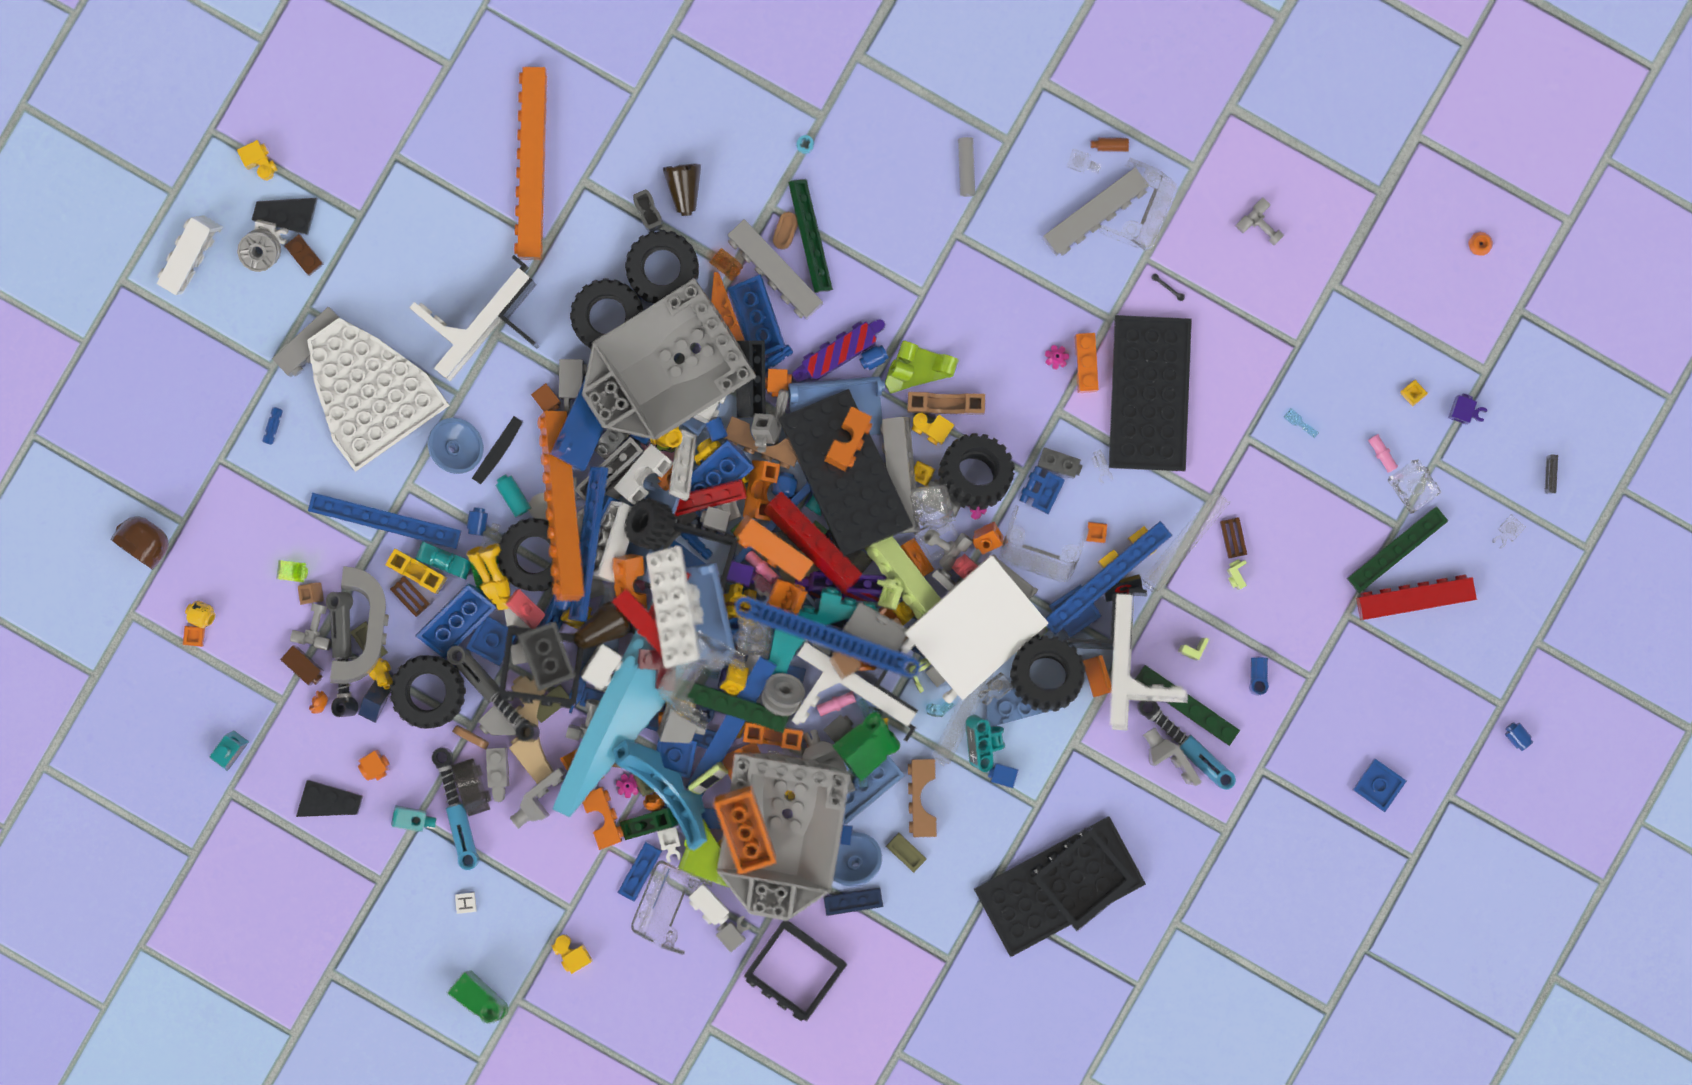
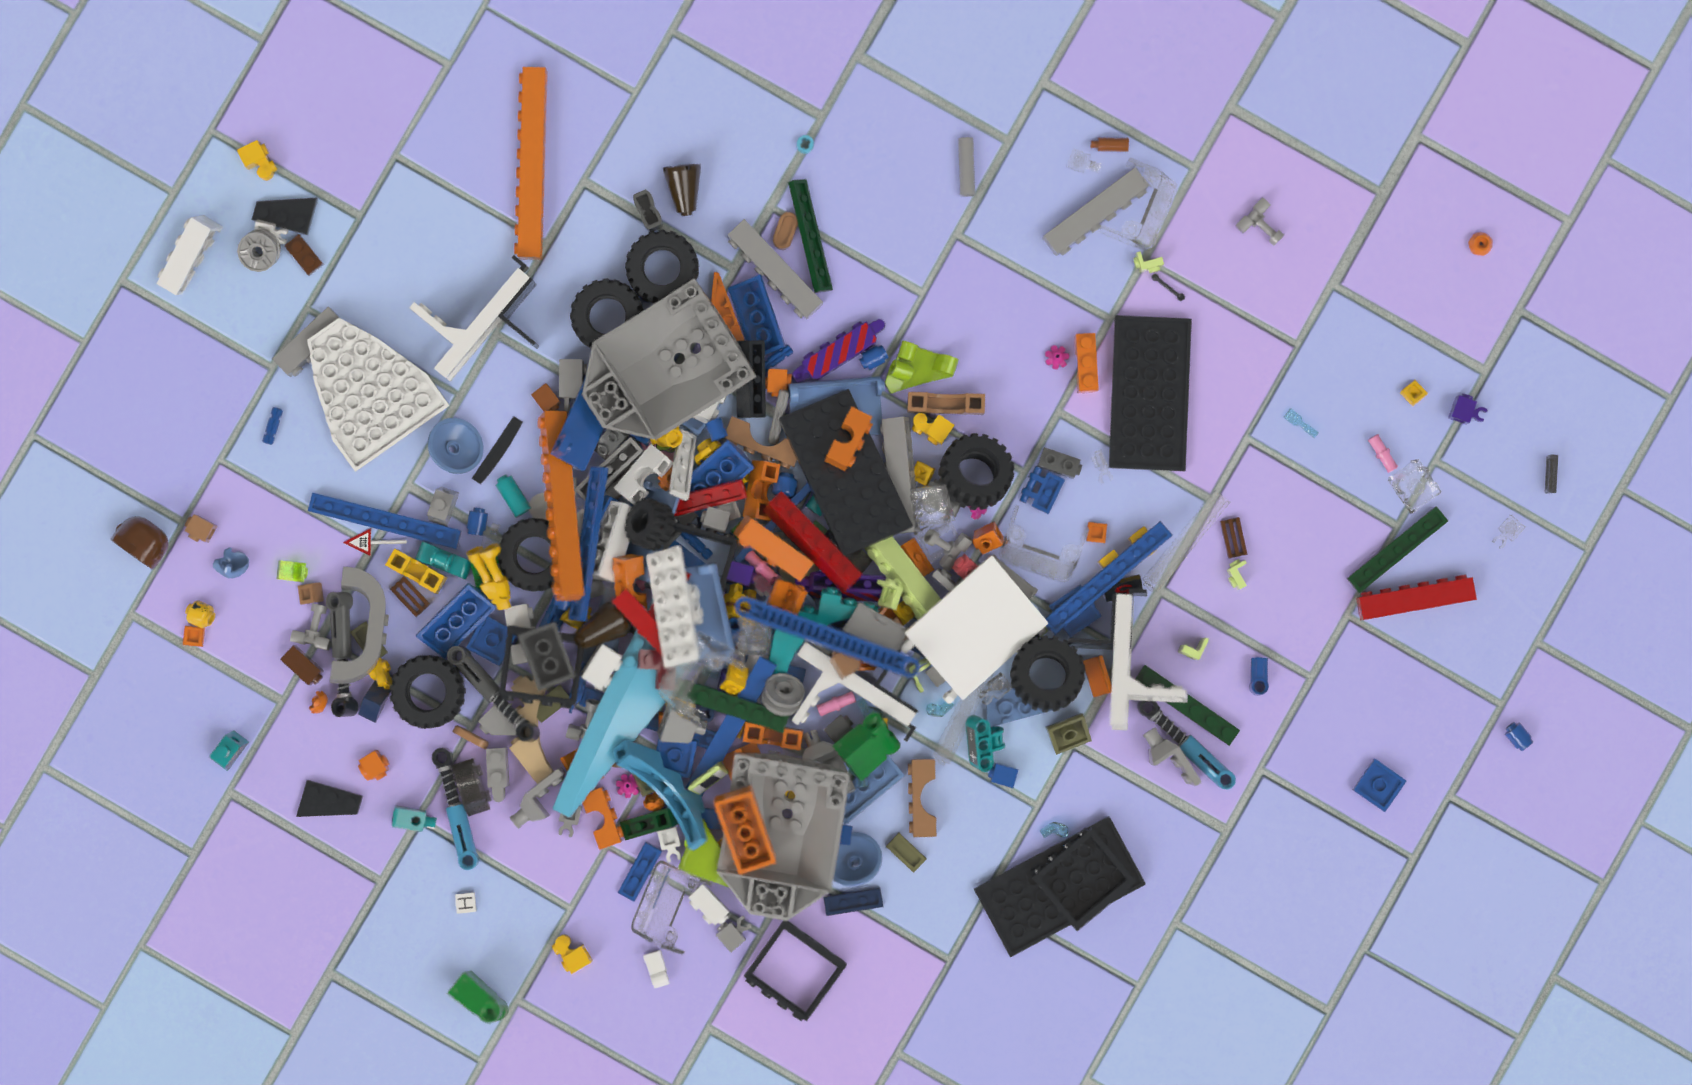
(199, 528): none -> medium nougat brick
(232, 564): none -> medium blue hair
(362, 542): none -> piece
(442, 506): none -> light grey torso
(525, 609): coral plate -> none
(574, 819): none -> light grey plate
(656, 968): none -> white leg
(726, 264): clear orange bracket -> none
(764, 430): light grey brick -> none
(1055, 828): none -> clear light blue arm
(1069, 733): none -> olive slope
(1151, 265): none -> yellowish green bracket

